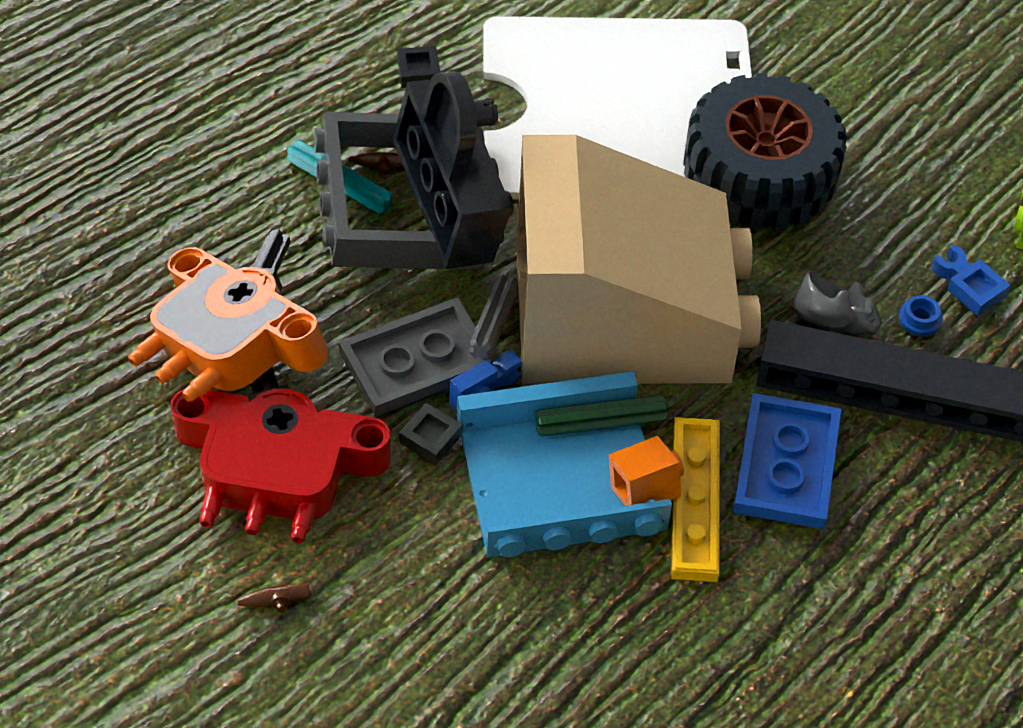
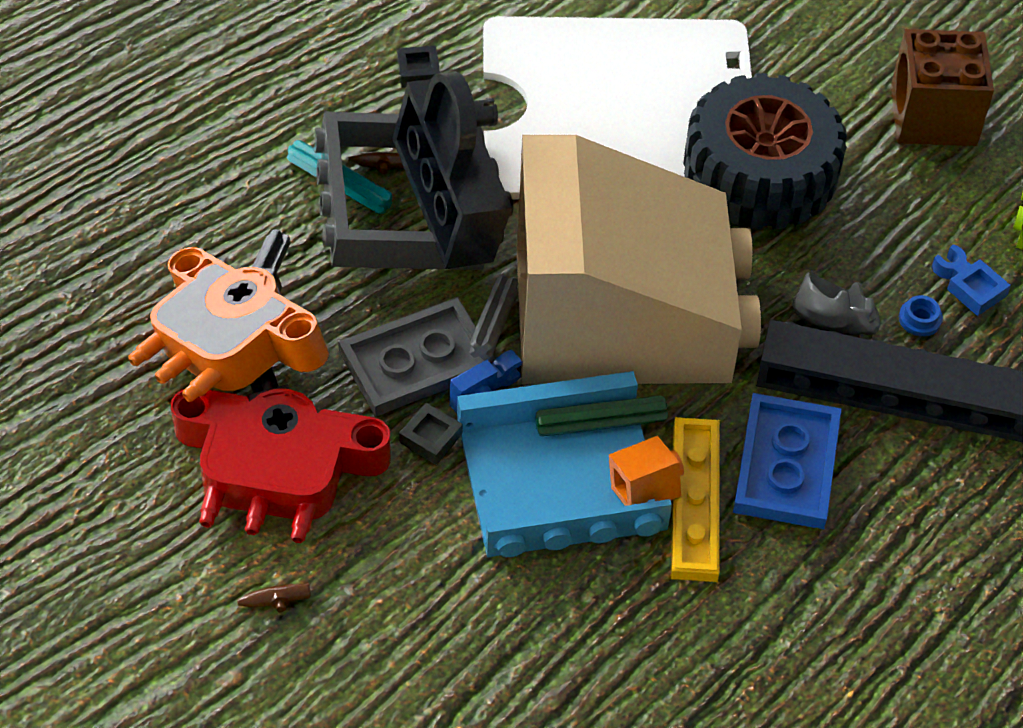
(941, 87): none -> reddish brown brick

